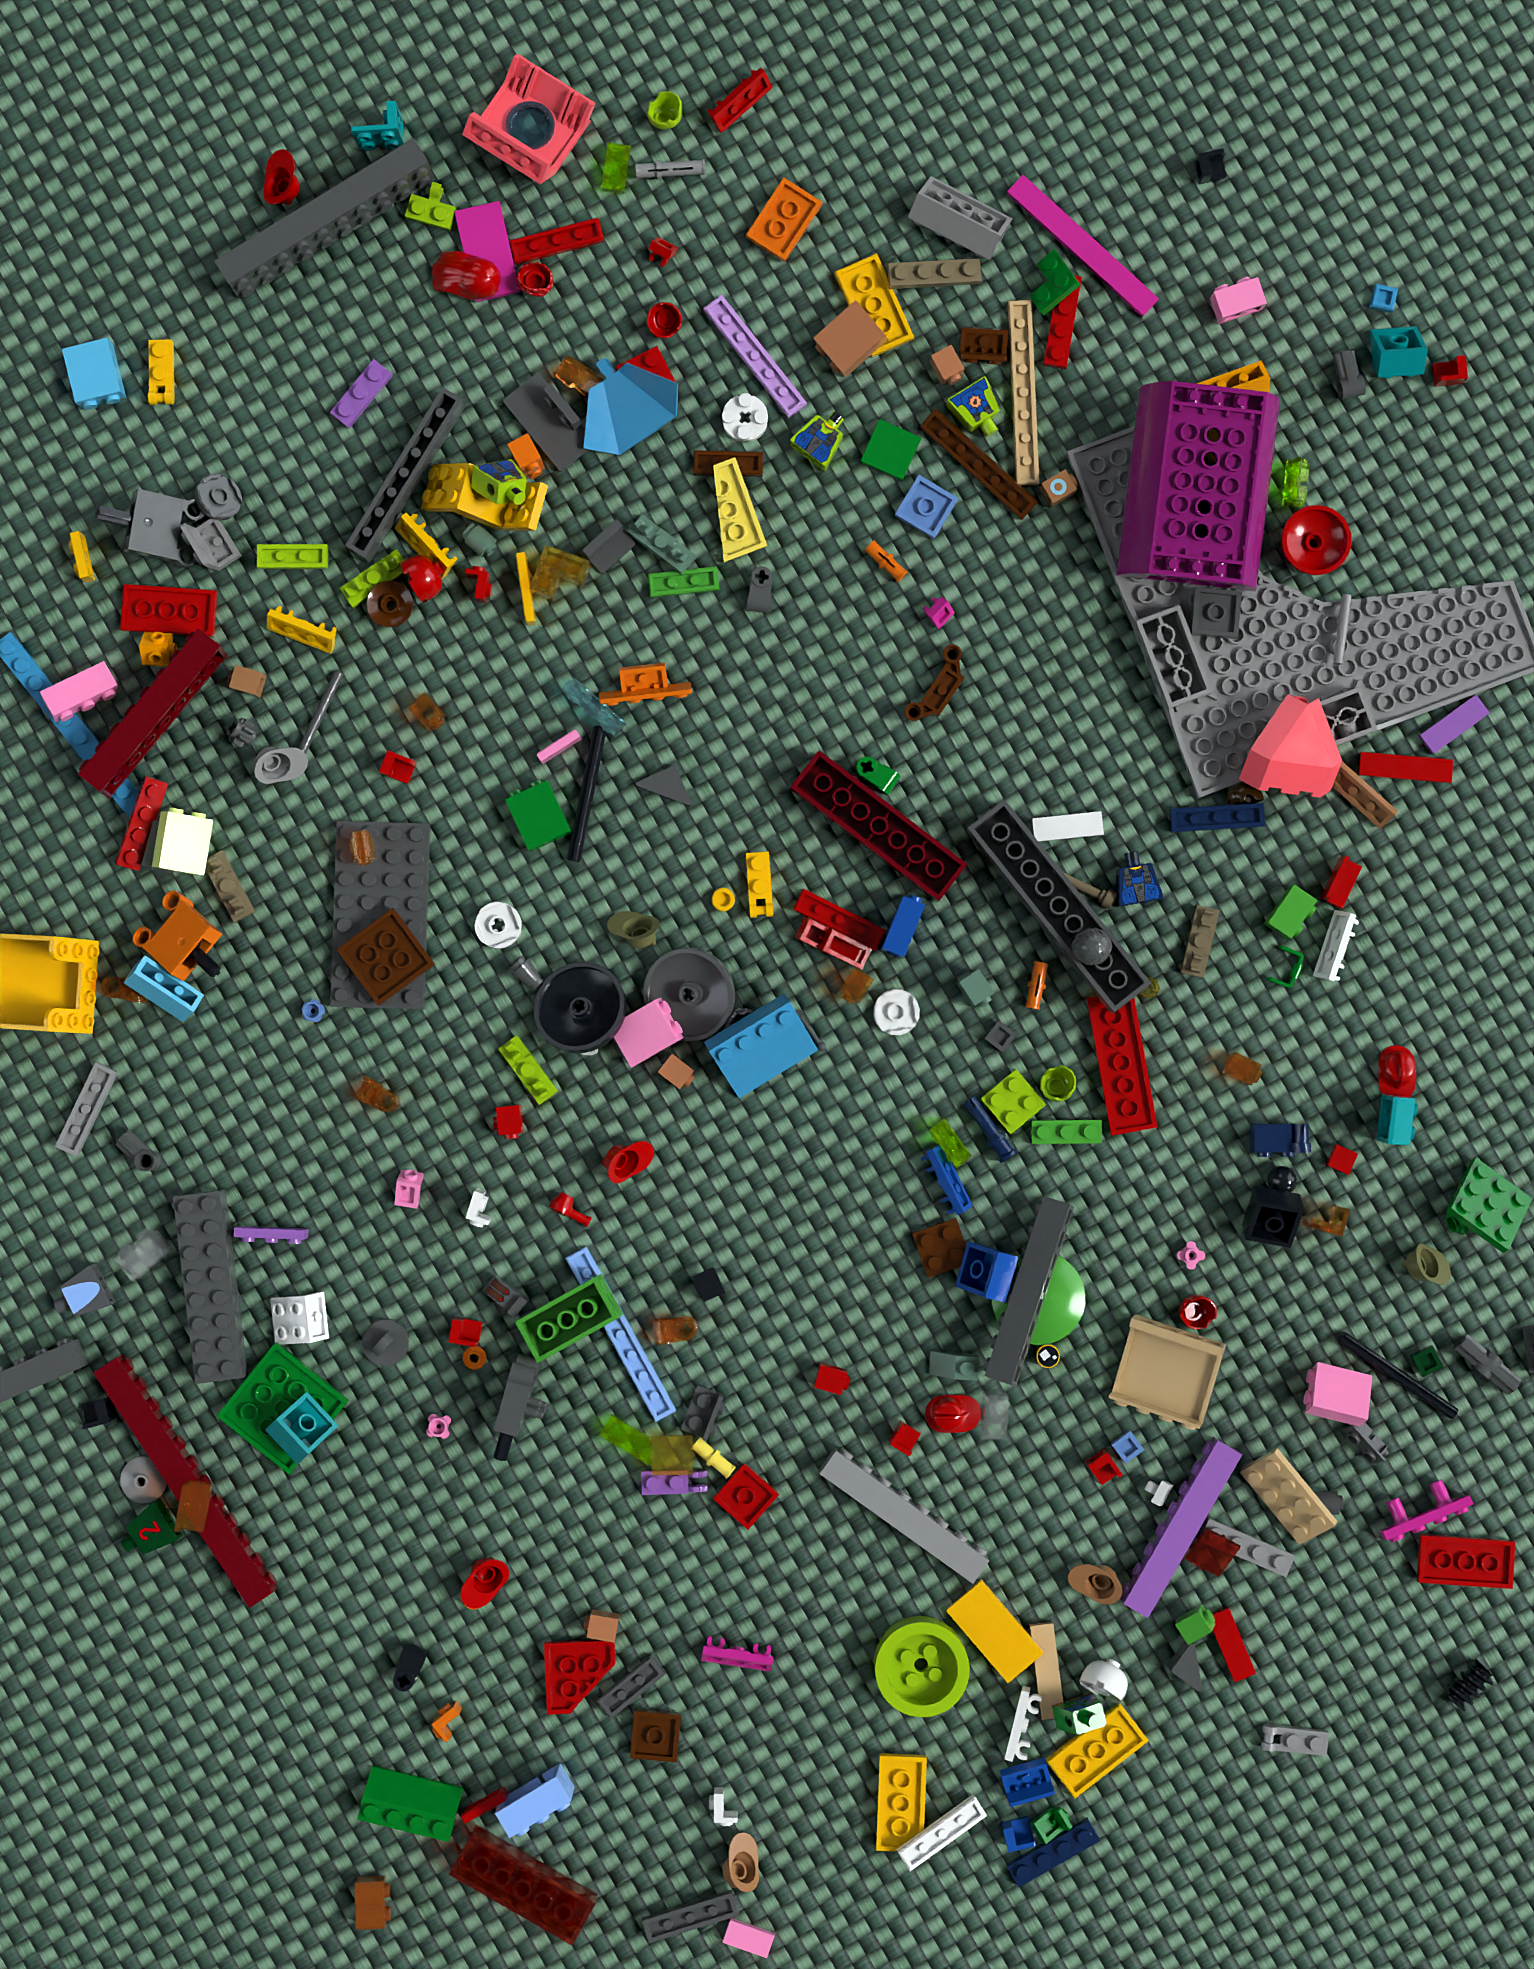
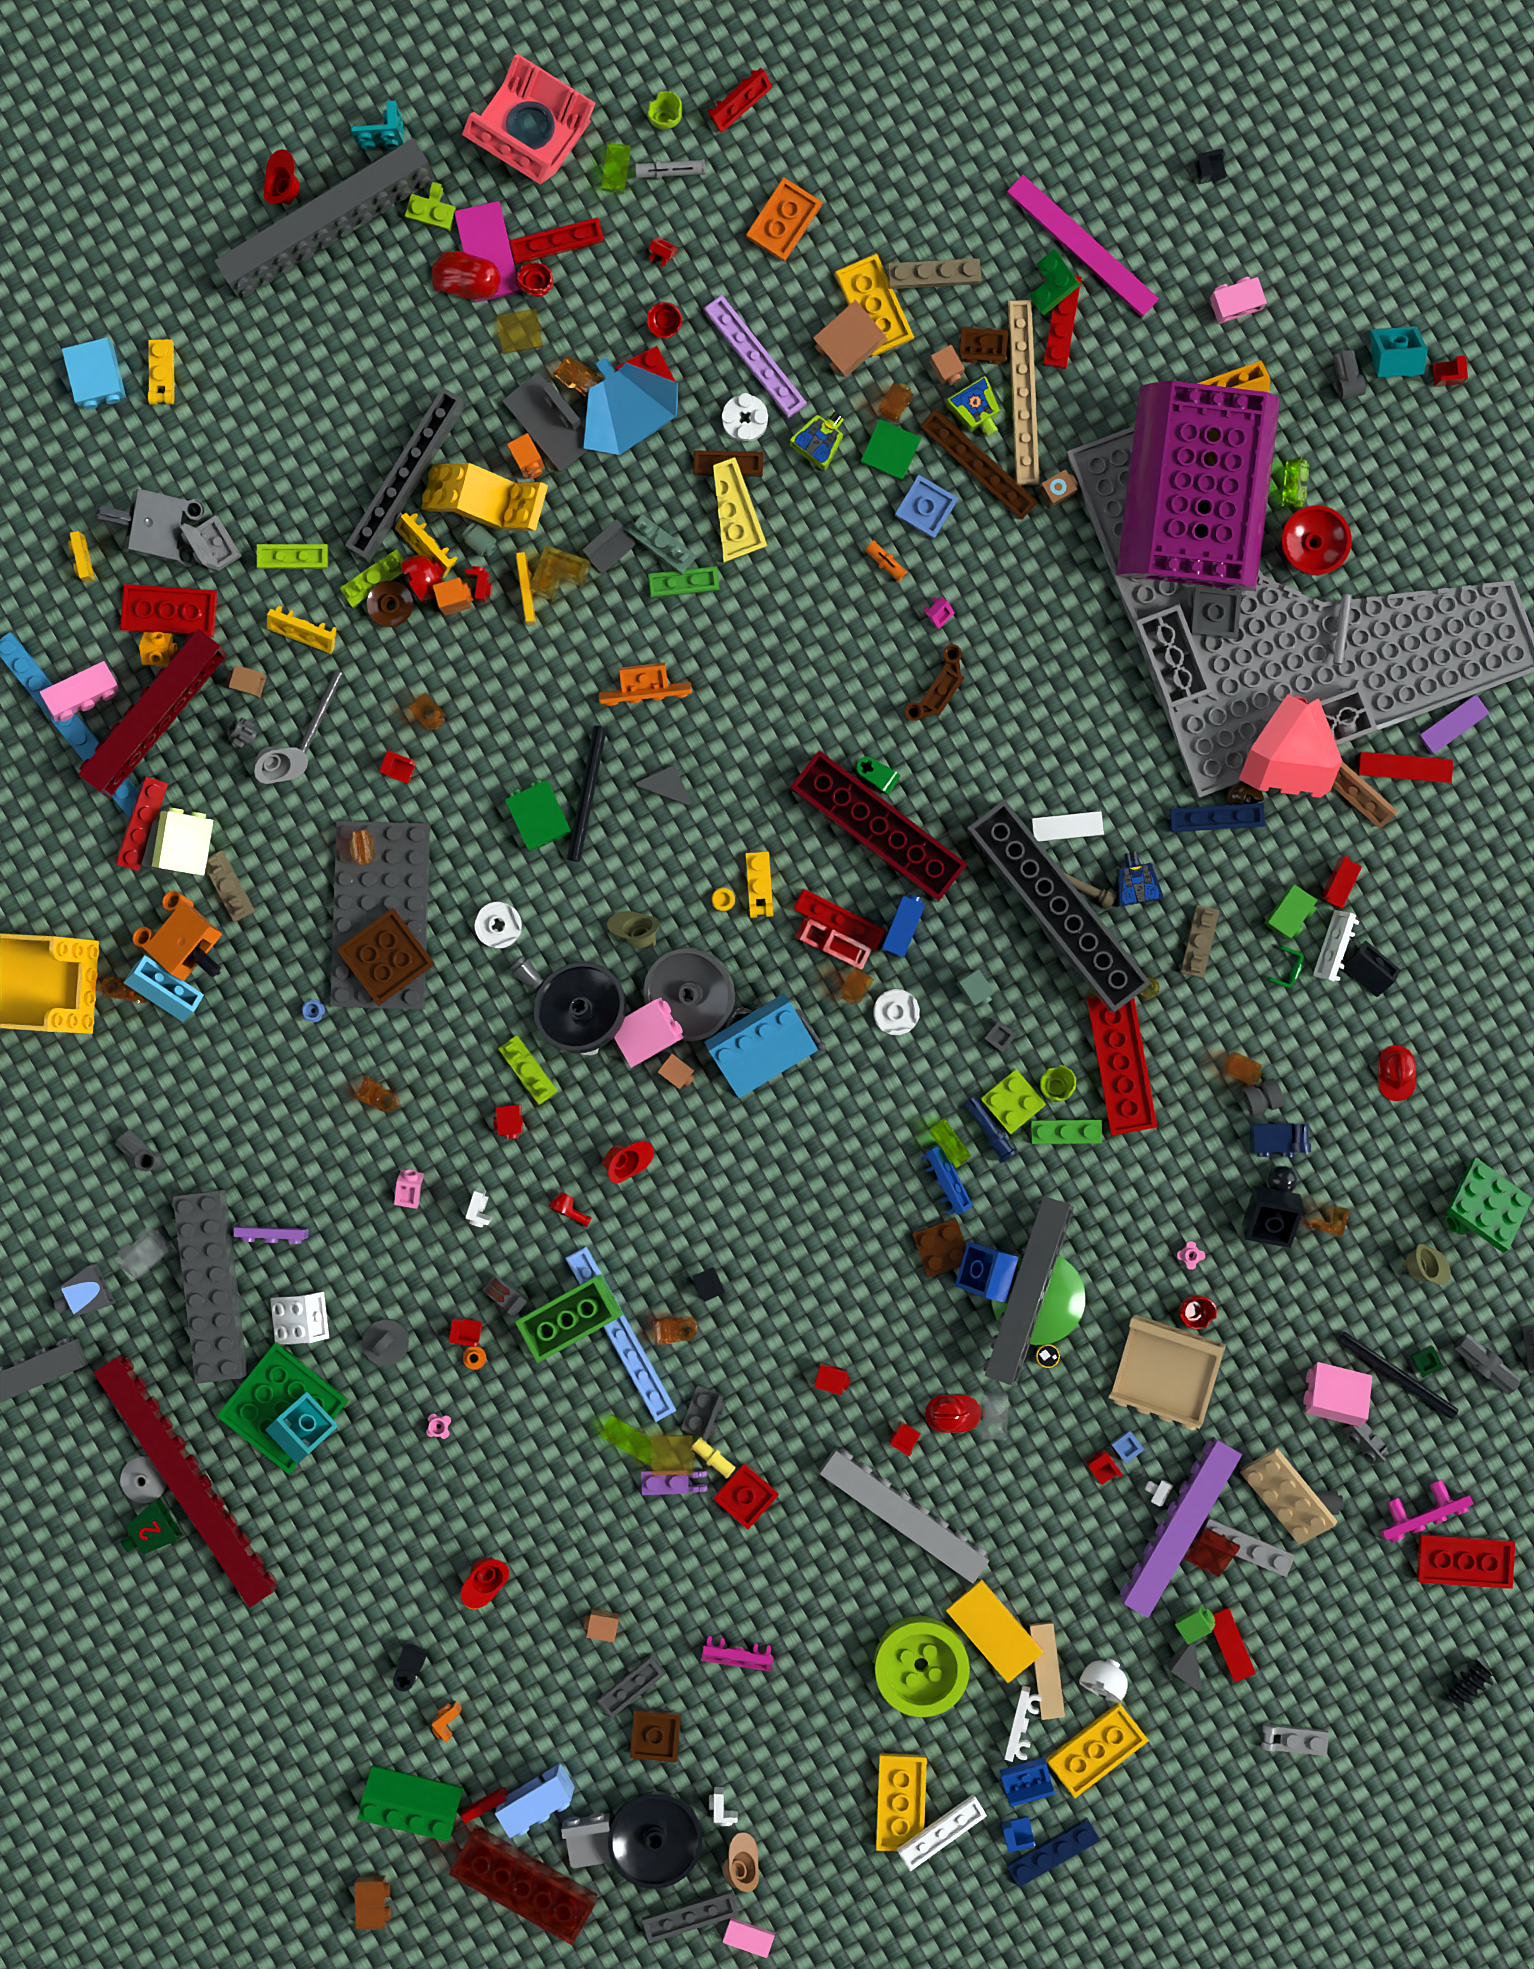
(86, 1109): light grey plate -> none
(97, 1412): black panel -> none
(193, 1506): clear orange panel -> none
(218, 497): tile -> none
(361, 393): medium lavender plate -> none
(453, 596): none -> orange brick
(500, 482): lime torso -> none
(517, 1403): dark grey piece -> none
(519, 331): none -> clear yellow piece
(559, 746): bright pink tile -> none
(574, 1670): red plate -> none
(587, 1839): none -> light grey bracket
(589, 702): clear light blue plate -> none
(654, 1840): none -> black dish
(760, 594): dark grey piece -> none
(896, 402): none -> clear orange brick
(954, 1365): sand green slope -> none
(959, 218): light grey slope -> none
(1033, 1001): orange pin -> none
(1050, 1823): green bracket -> none
(1084, 1714): green torso -> none
(1091, 946): dark grey hair -> none
(1096, 1582): medium nougat piece -> none
(1265, 1096): none -> dark grey wheel
(1341, 1159): red tile -> none
(1372, 969): none -> black panel
(1383, 298): dark azure tile -> none
(1396, 1119): teal slope -> none

